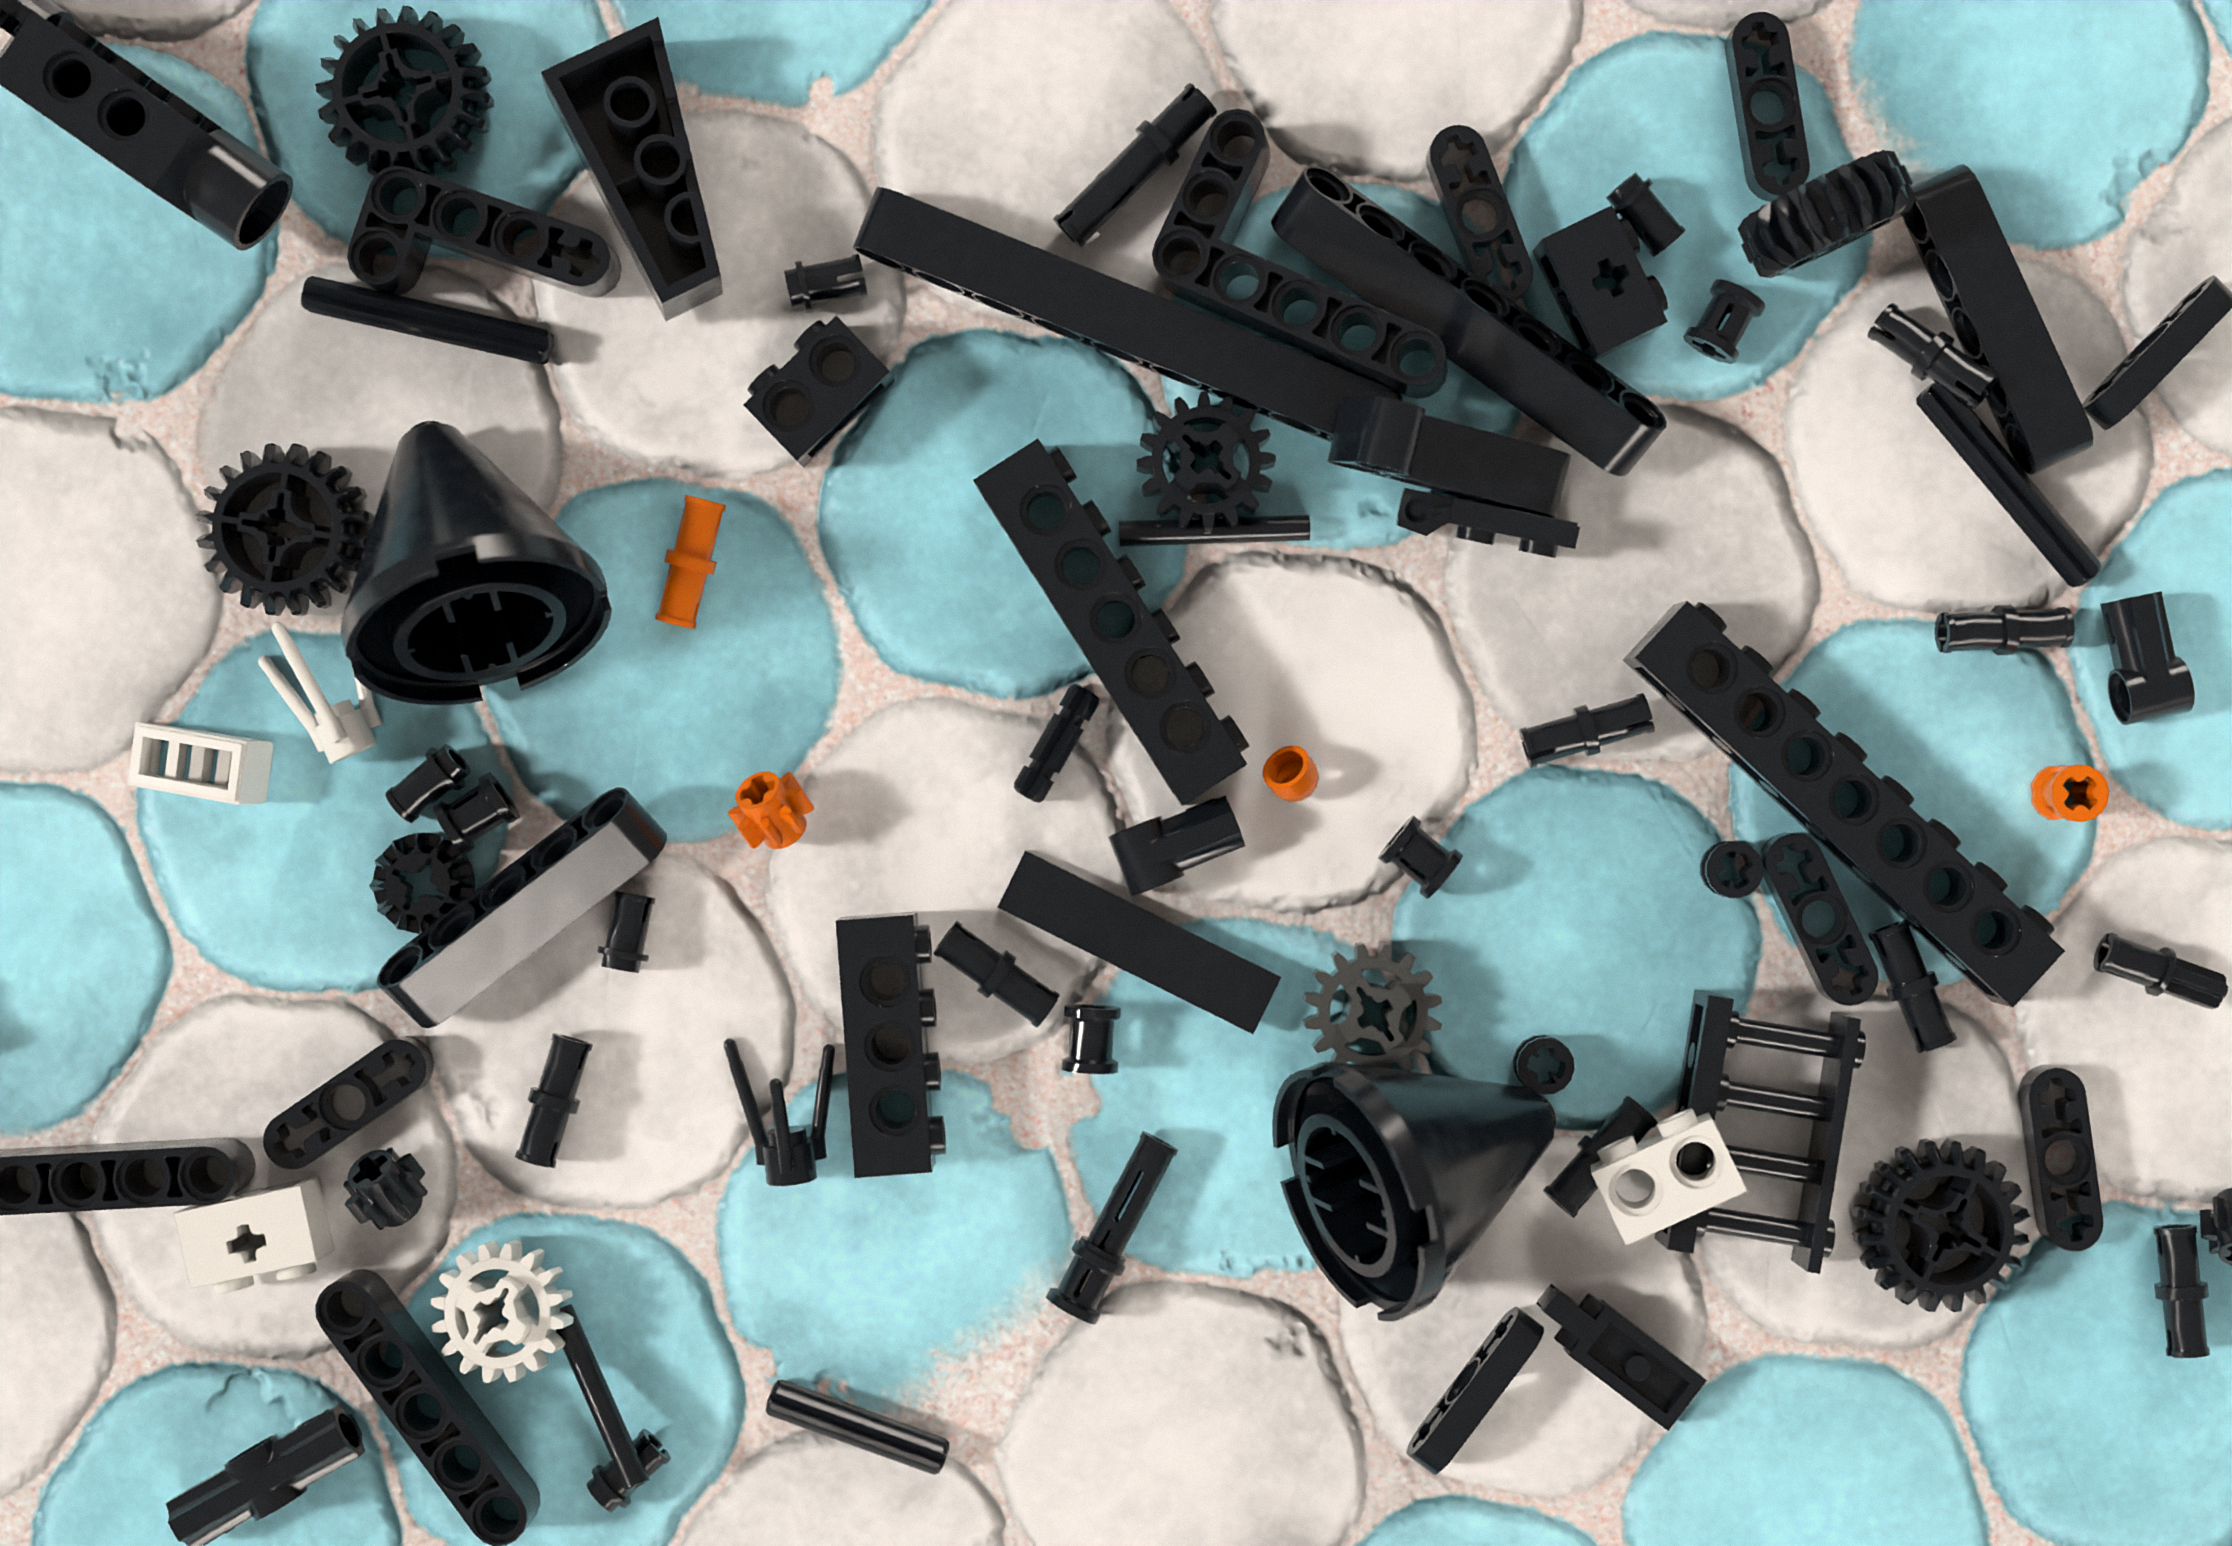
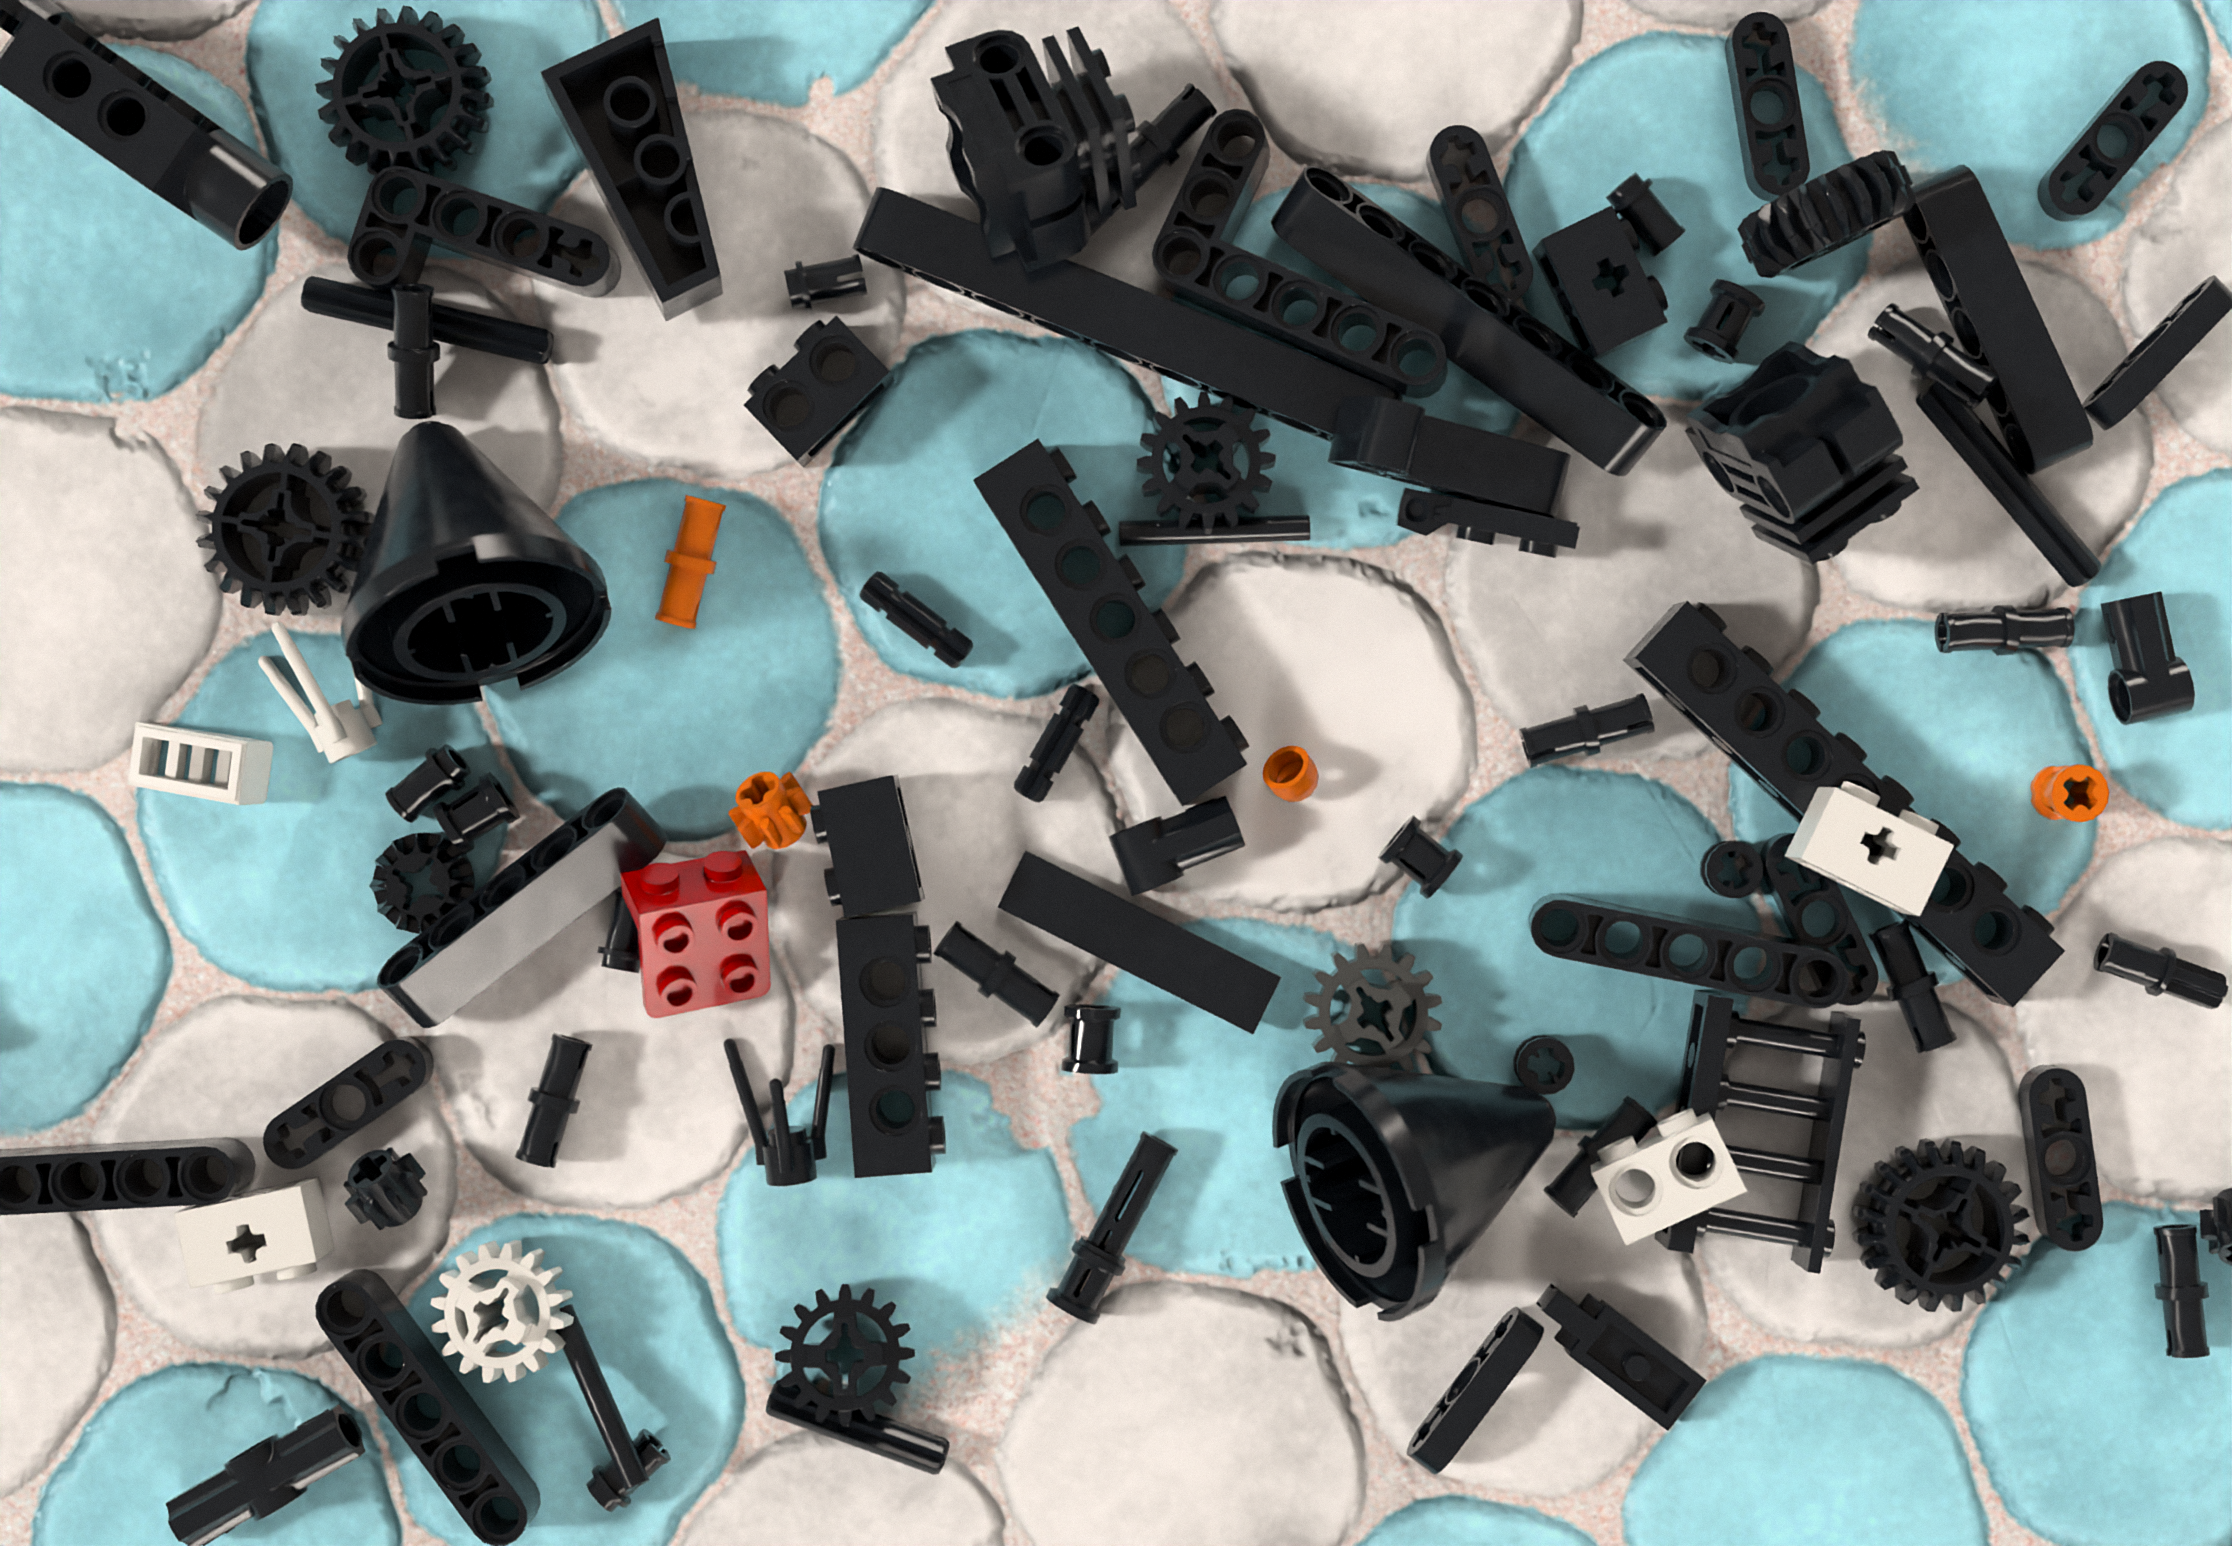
(413, 350): none -> black pin
(700, 932): none -> red bracket
(814, 1355): none -> black gear
(868, 846): none -> black brick
(916, 619): none -> black axle
(1033, 143): none -> black piece
(1716, 963): none -> black beam
(1804, 452): none -> black piece
(1909, 854): none -> white brick
(2139, 138): none -> black beam

